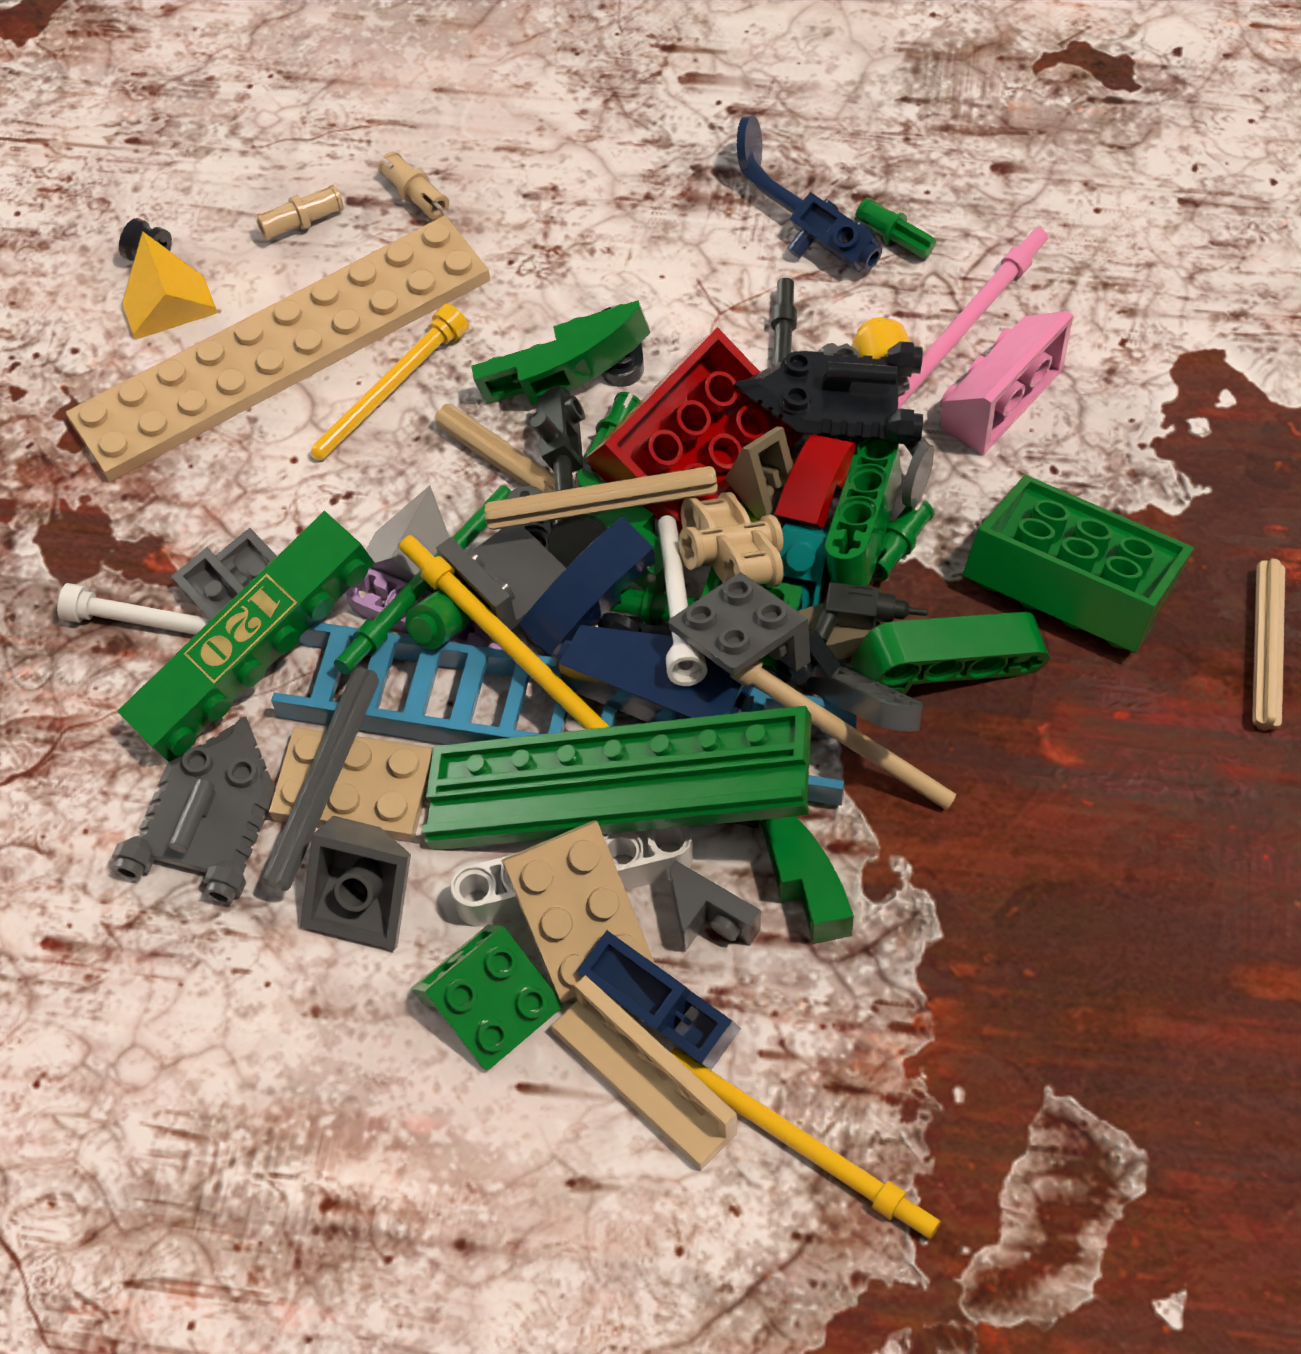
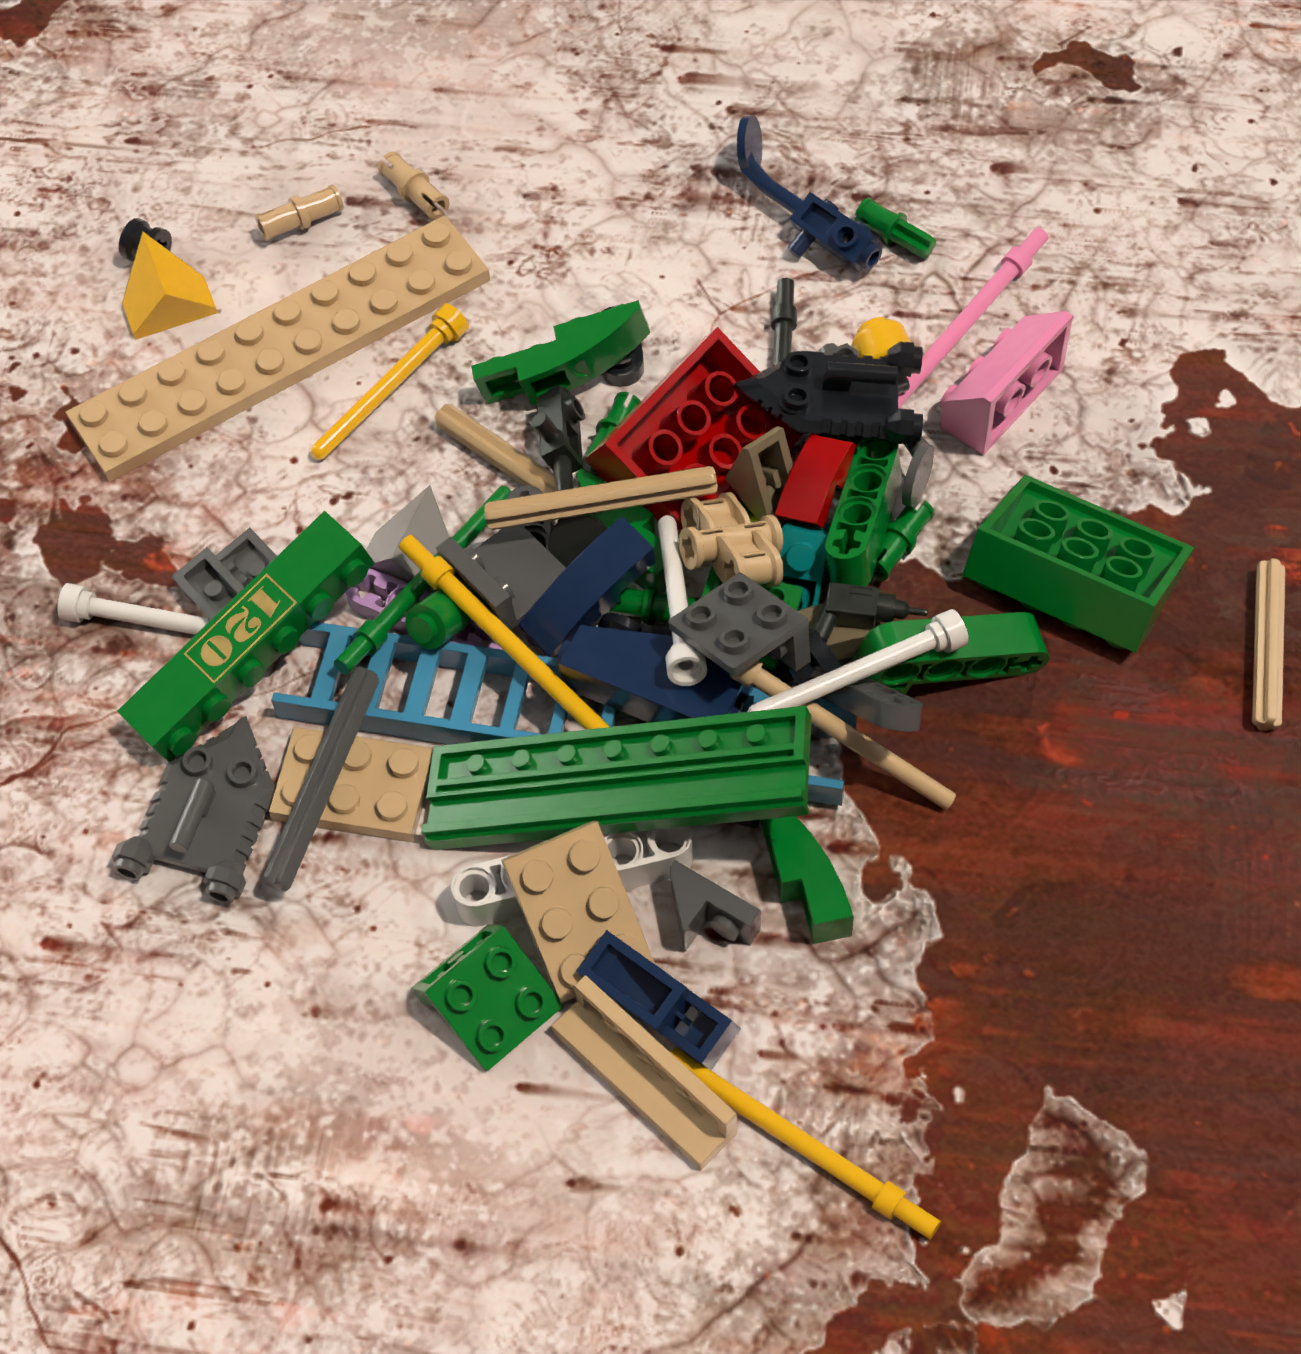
(355, 883): dark grey slope -> none
(943, 633): none -> white piece

